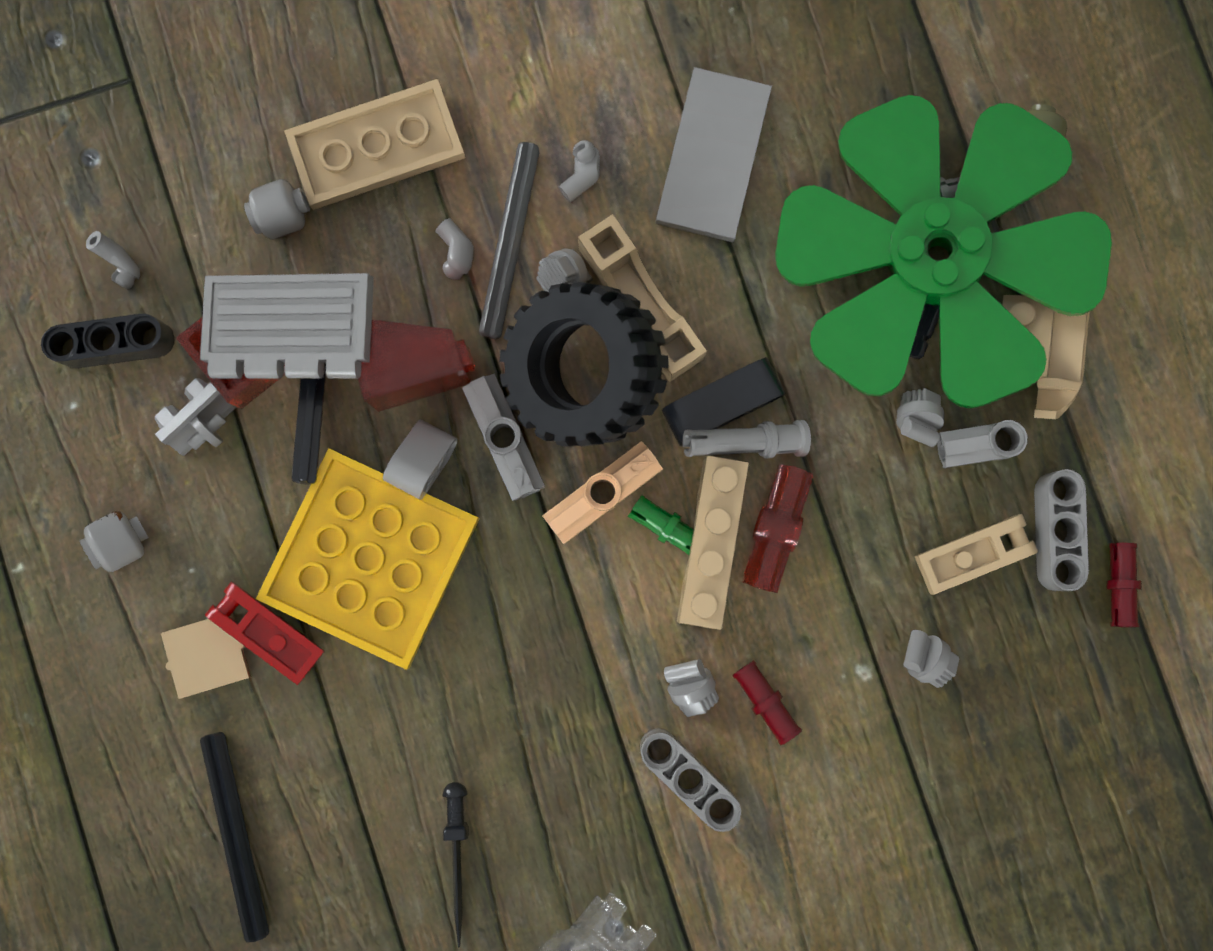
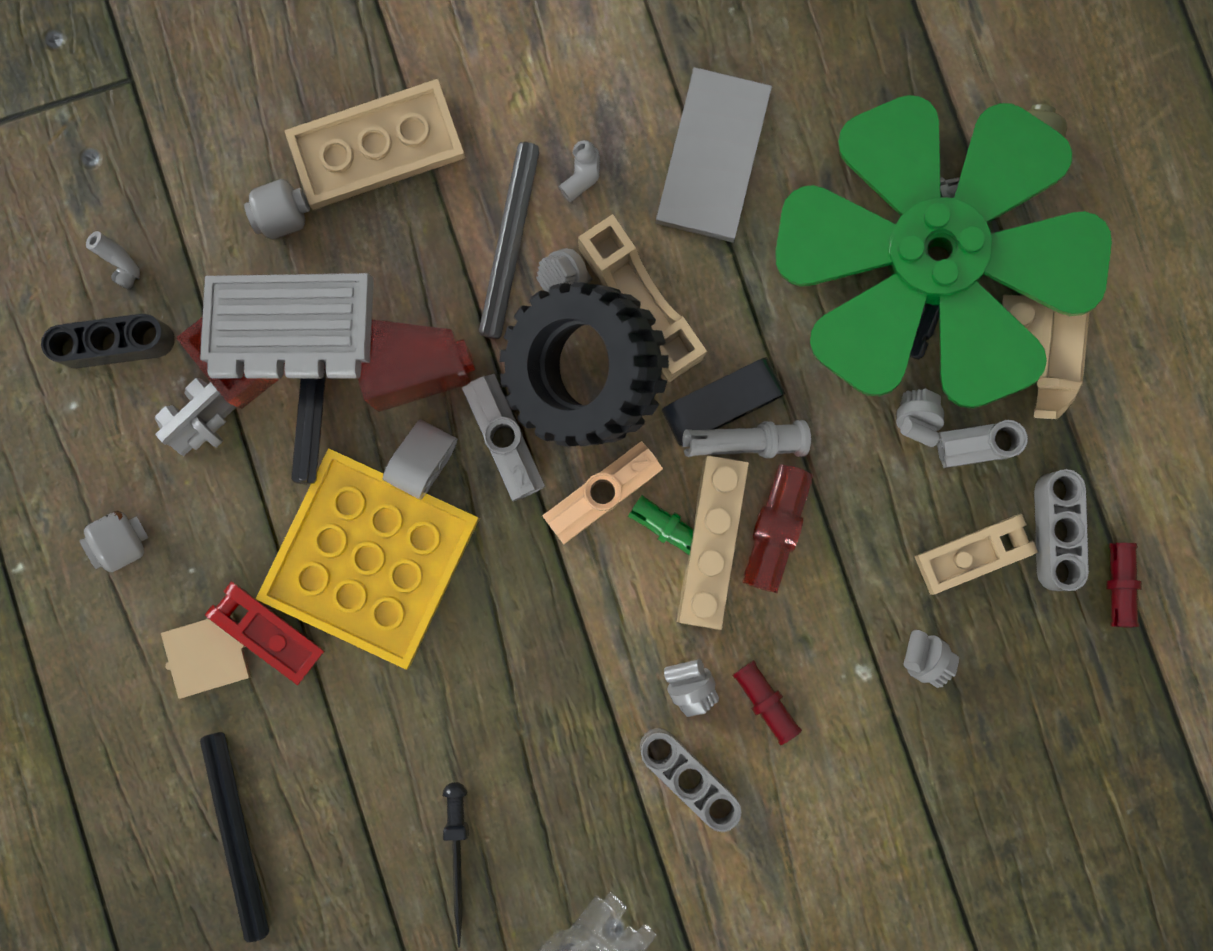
(460, 250): light grey arm -> none

